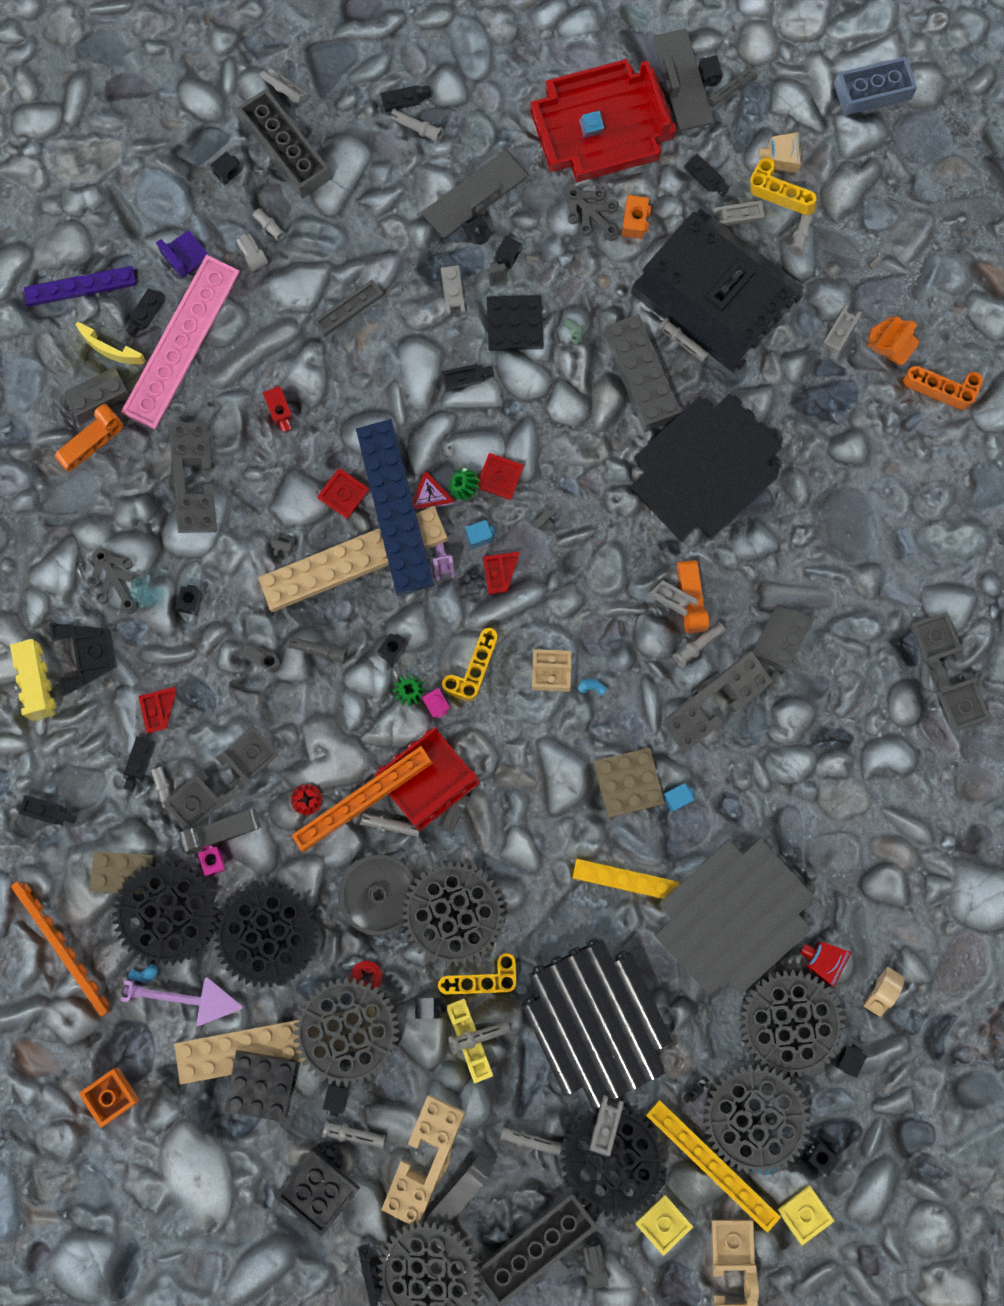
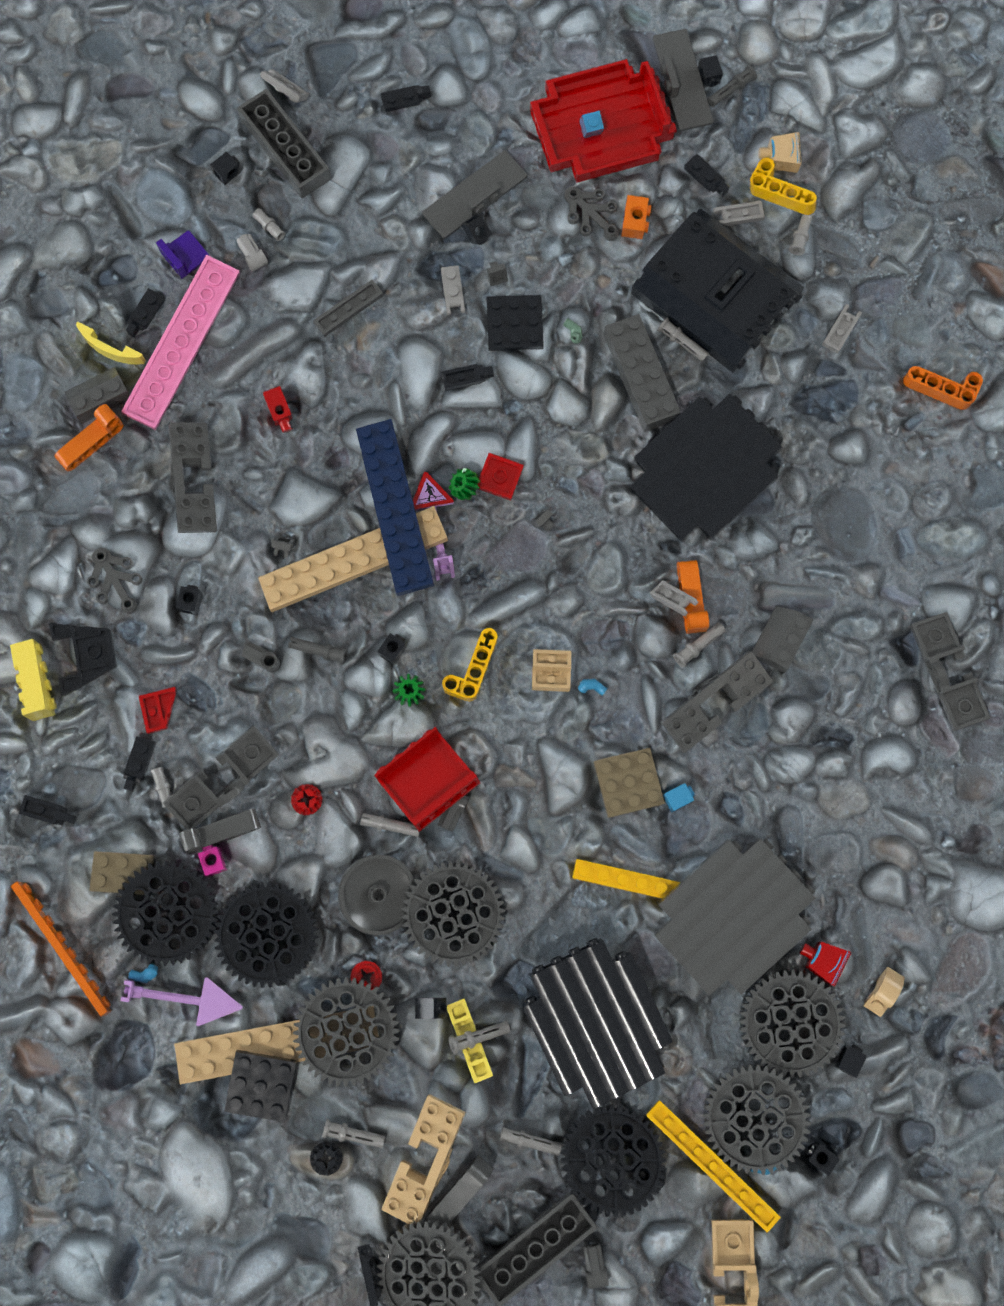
(80, 286): dark purple plate -> none
(109, 1097): orange brick -> none
(144, 591): clear light blue brick -> none
(317, 1192): black plate -> none
(335, 1100): black brick -> none
(343, 493): red plate -> none
(362, 799): orange plate -> none
(424, 128): light grey pin -> none
(436, 703): dark pink bracket -> none
(477, 979): yellow beam -> none
(479, 534): dark azure brick -> none
(499, 571): red wing -> none
(508, 252): black brick -> none
(605, 1127): light grey hinge -> none
(663, 1224): light yellow plate -> none
(696, 1090): black gear -> none
(805, 1215): light yellow tile -> none
(875, 86): sand blue brick -> none
(893, 339): orange piece -> none

